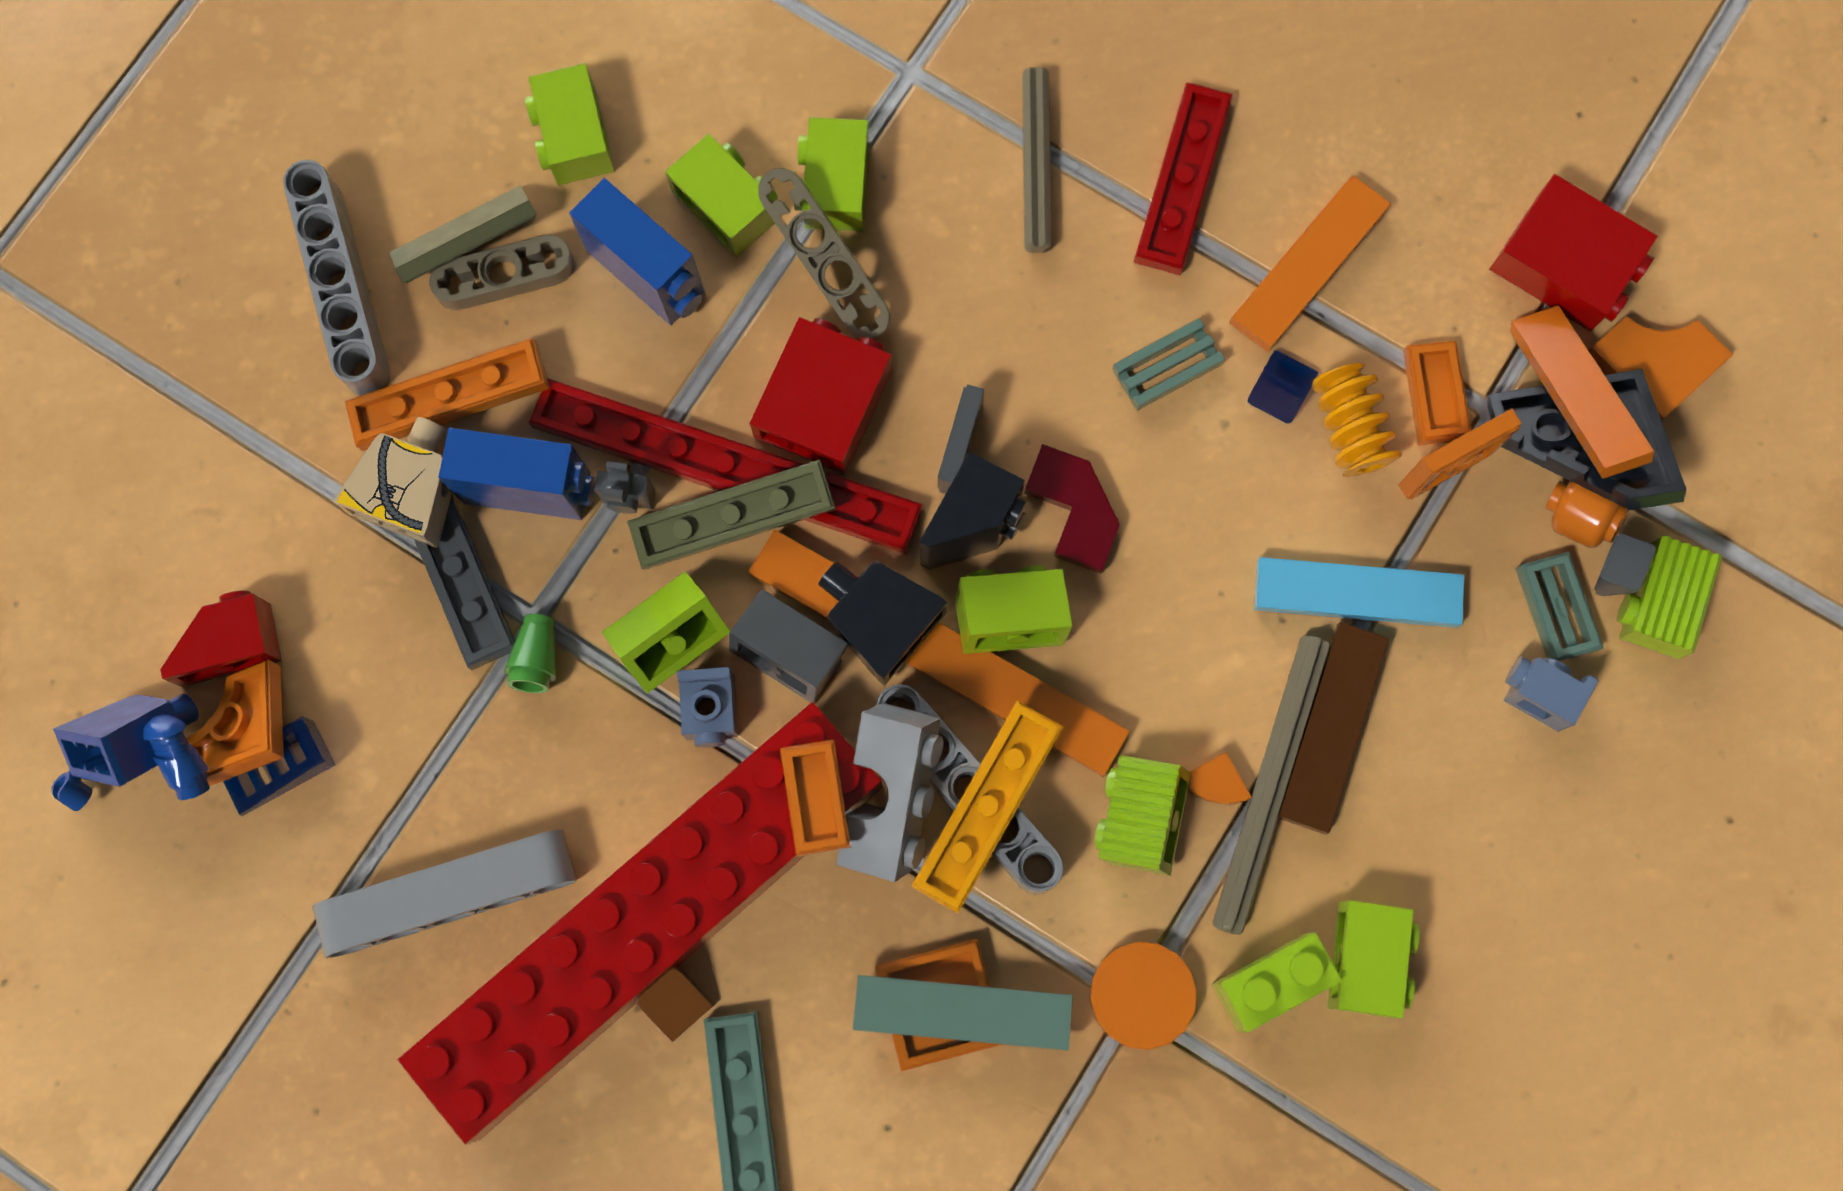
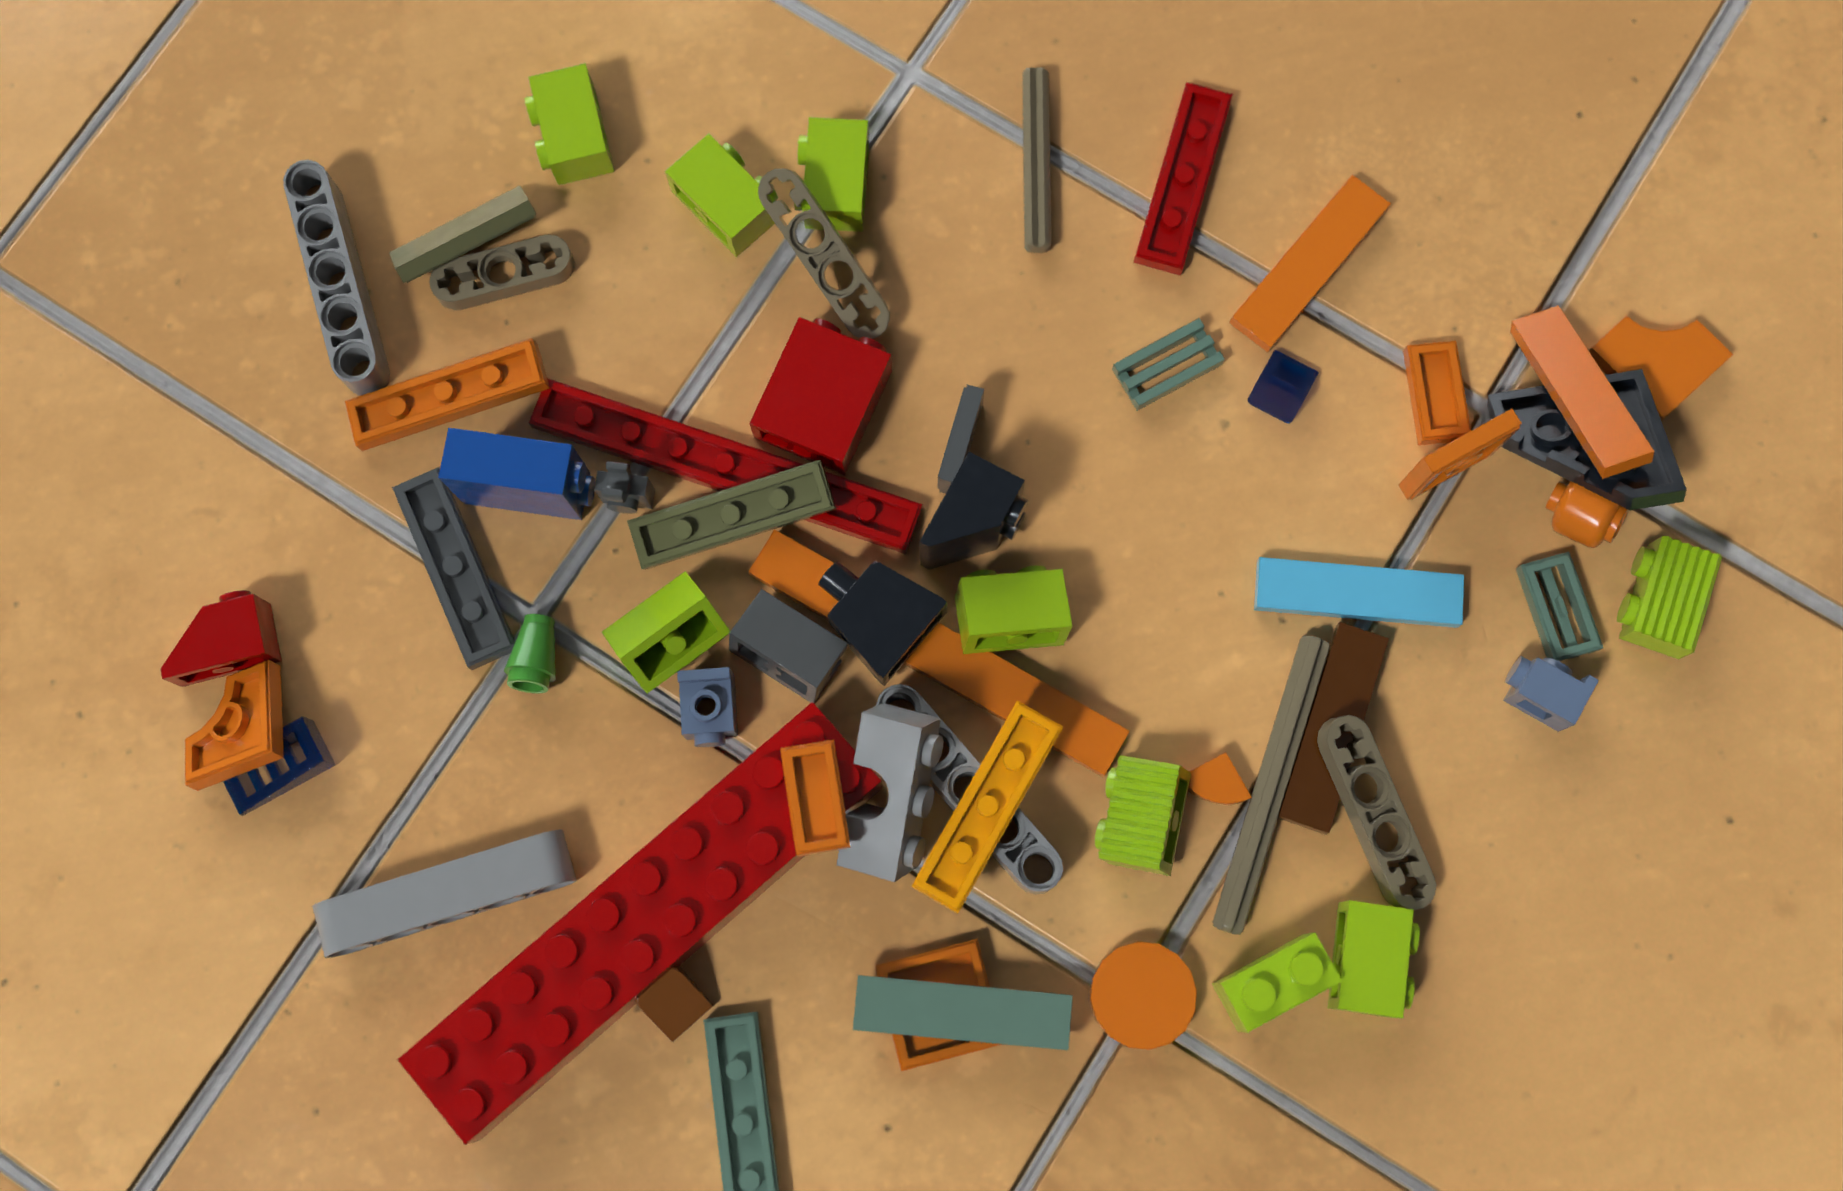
(125, 743): blue torso -> none
(400, 484): tan torso -> none
(638, 252): blue brick -> none
(1075, 487): dark red tile -> none
(1353, 420): light orange piece -> none
(1384, 808): none -> dark tan beam
(1575, 254): red brick -> none
(1625, 566): dark grey slope -> none

